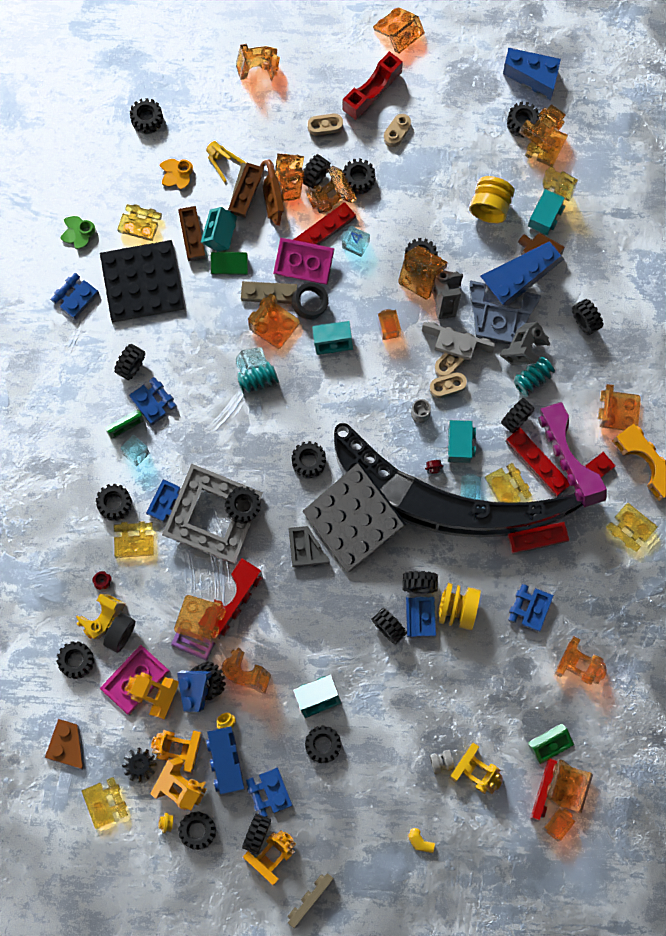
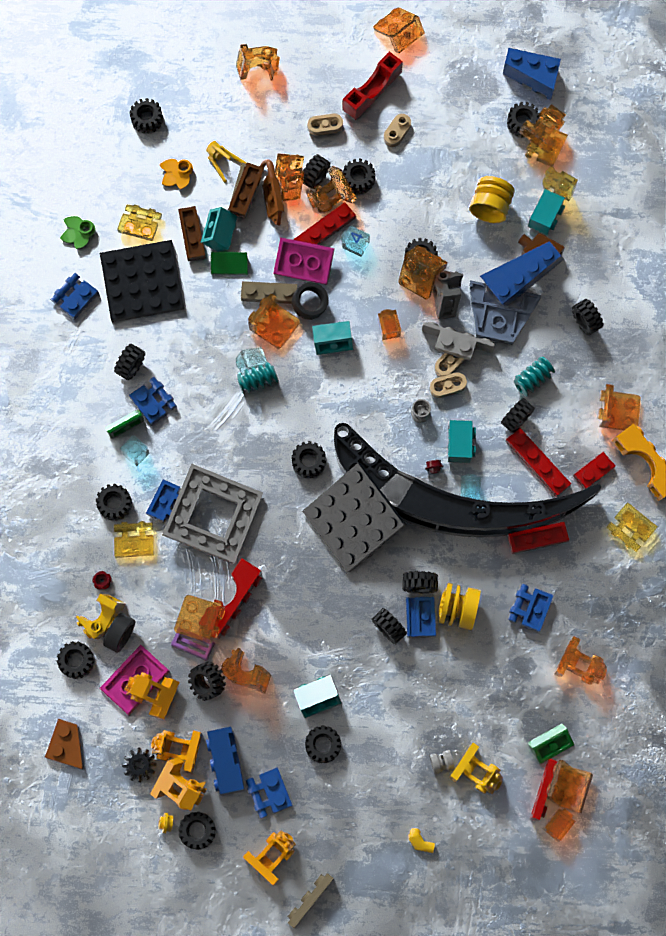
(98, 805): clear yellow plate -> none
(193, 689): blue wing -> none
(225, 720): yellow plate -> none
(248, 494): black tyre -> none
(256, 833): black tyre -> none
(305, 548): dark grey wing -> none
(502, 487): clear yellow plate -> none
(520, 347): dark grey tile -> none
(587, 484): magenta arch -> none

